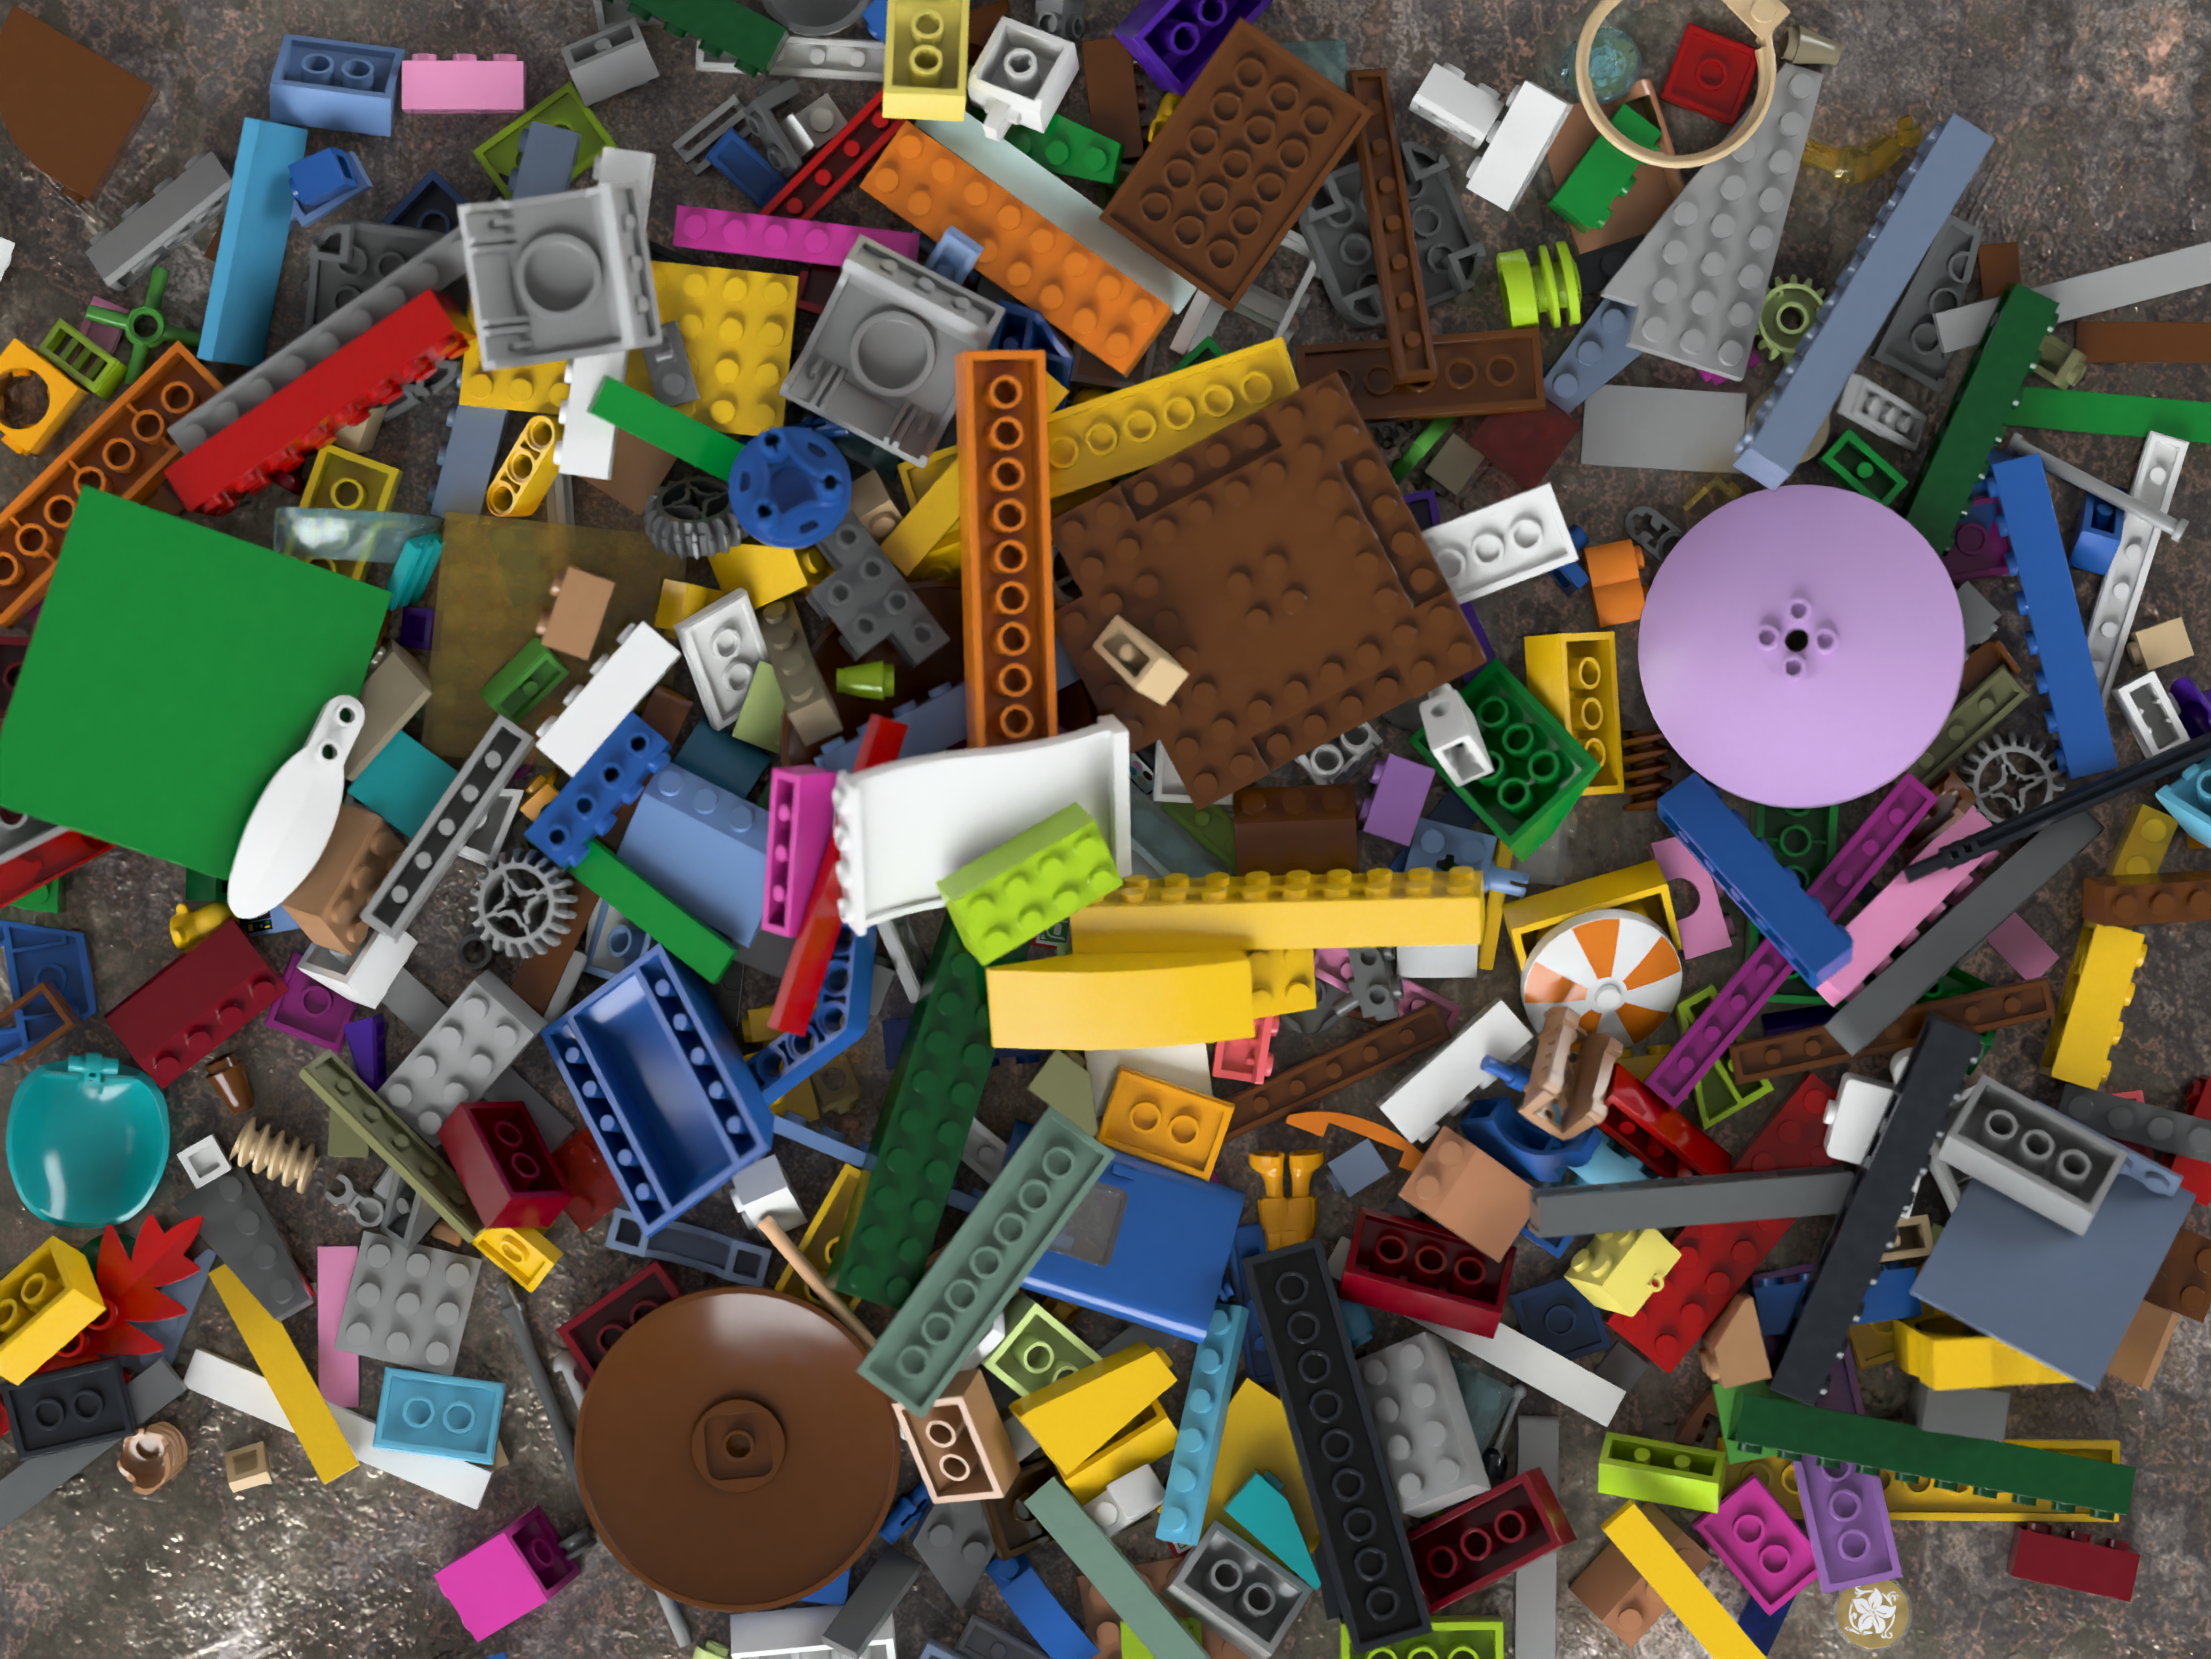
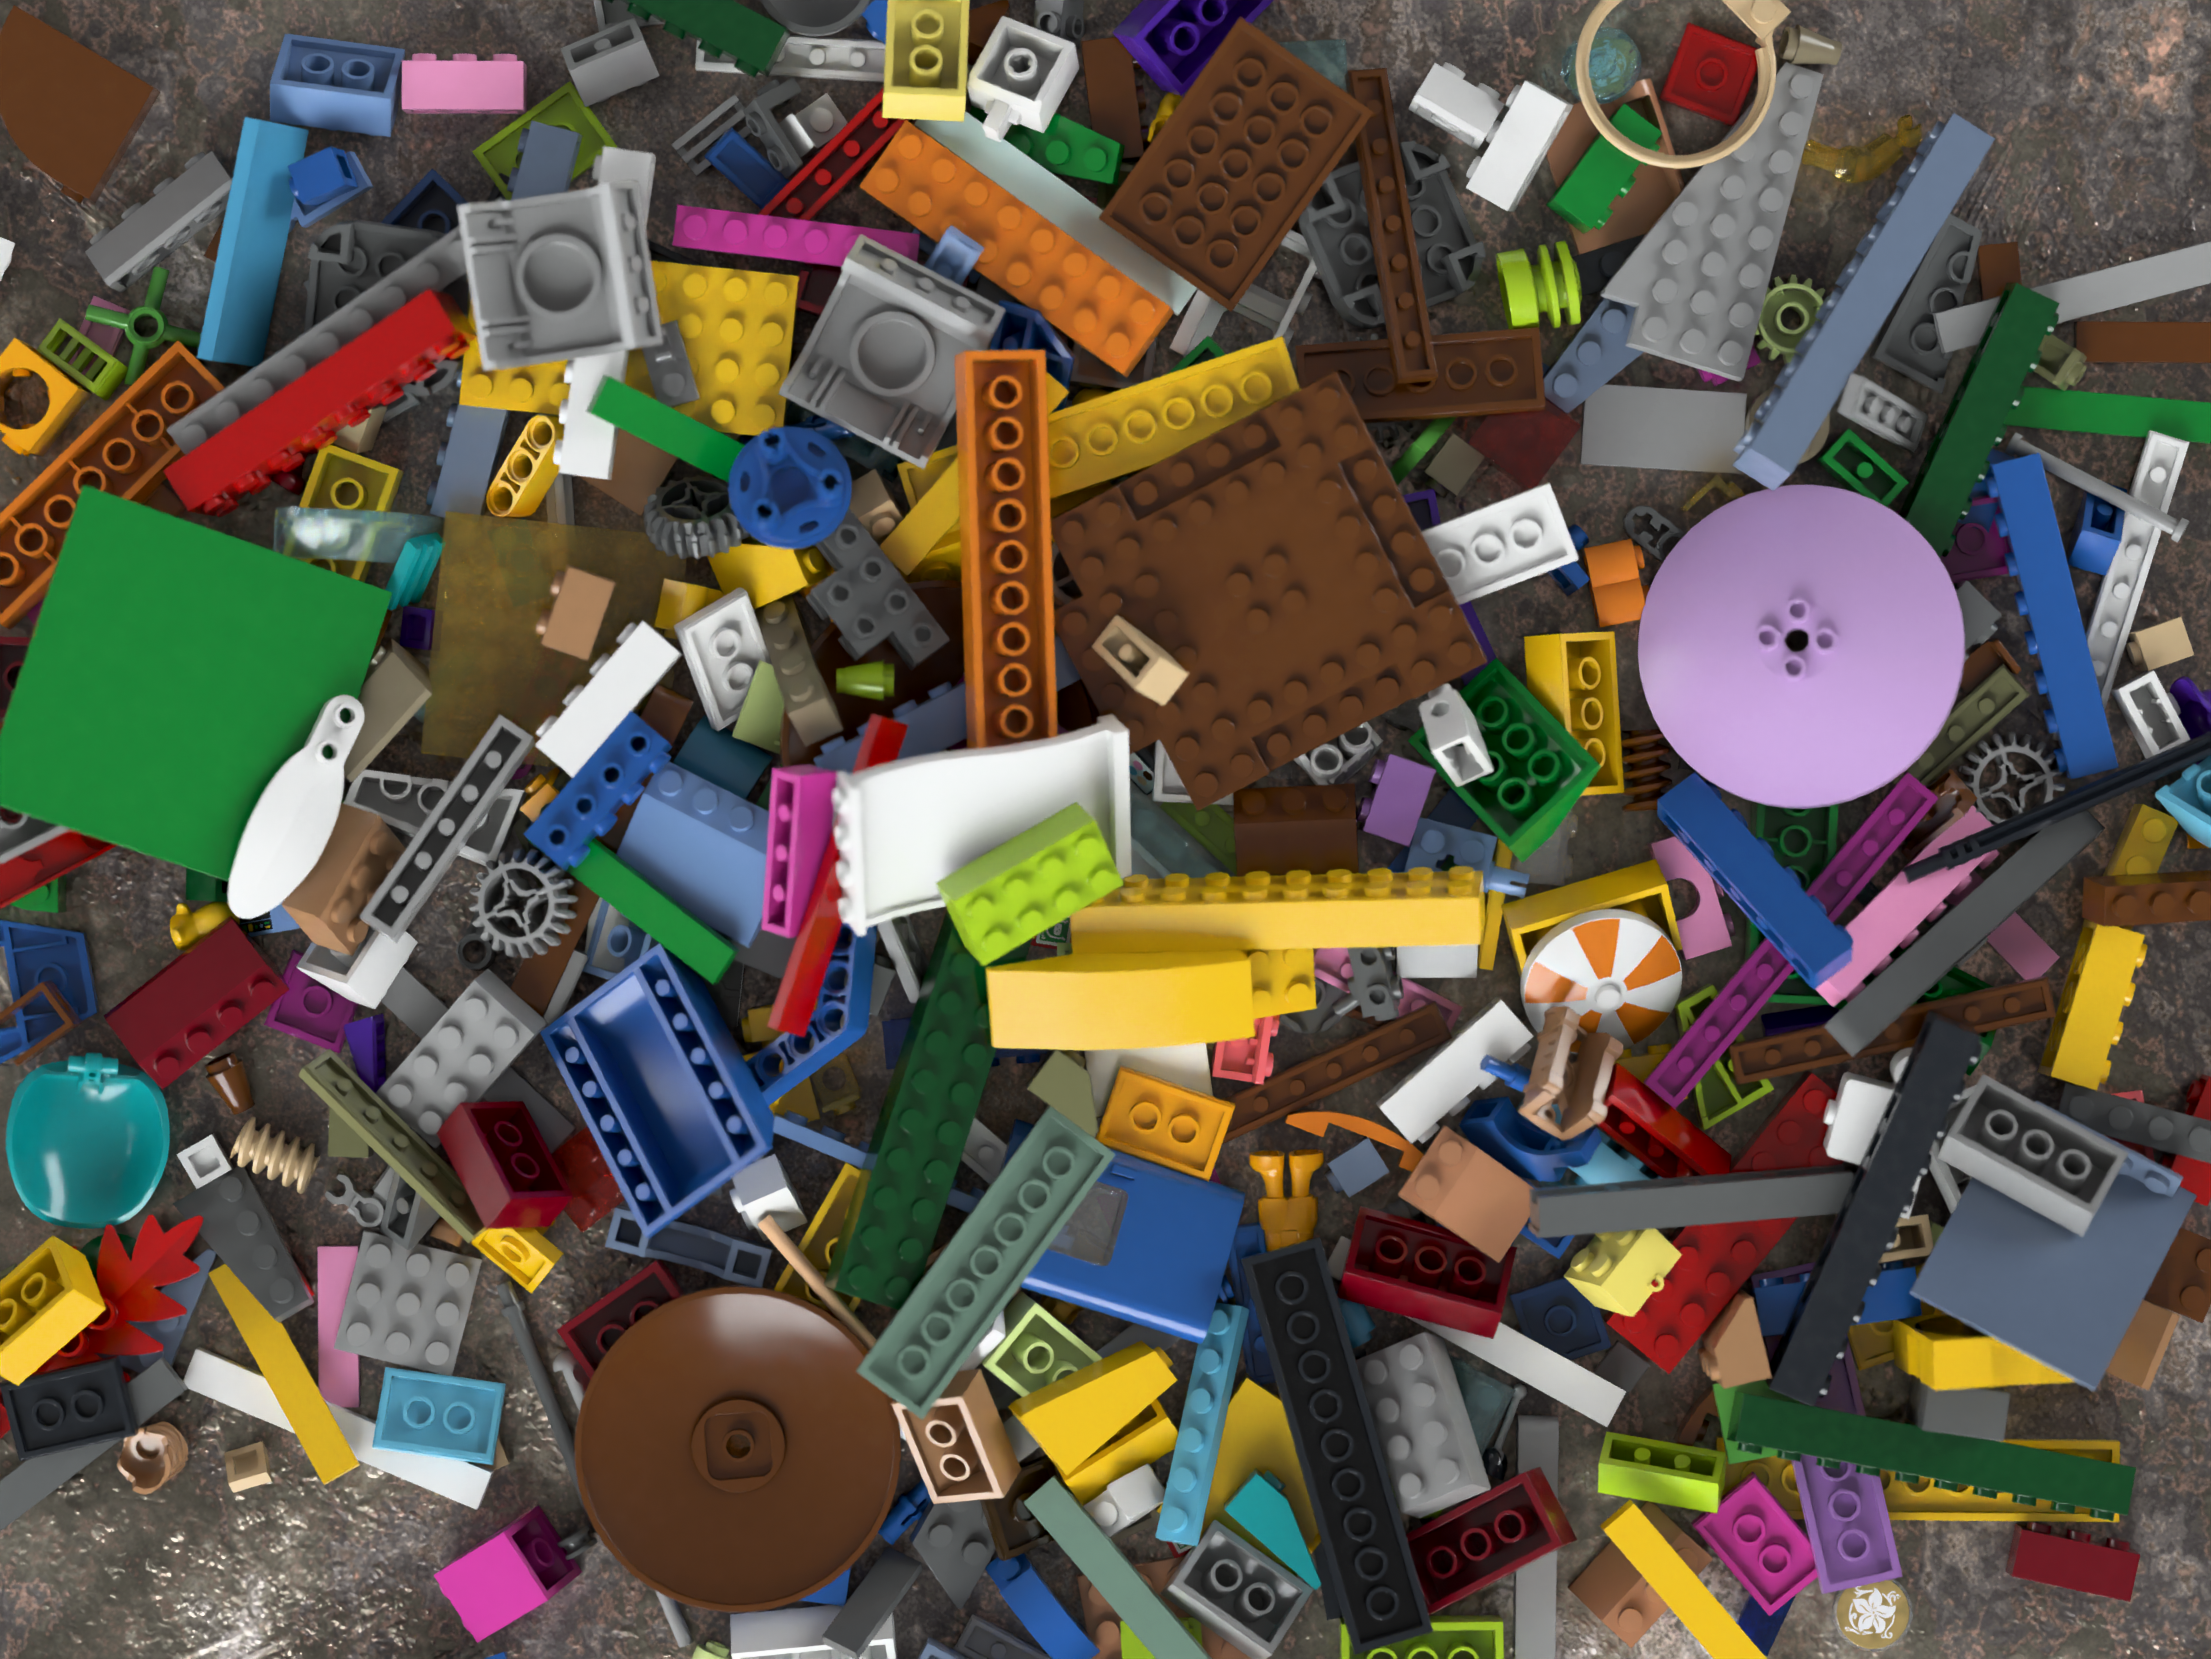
(403, 784): teal tile -> none
(524, 681): bright green slope -> none

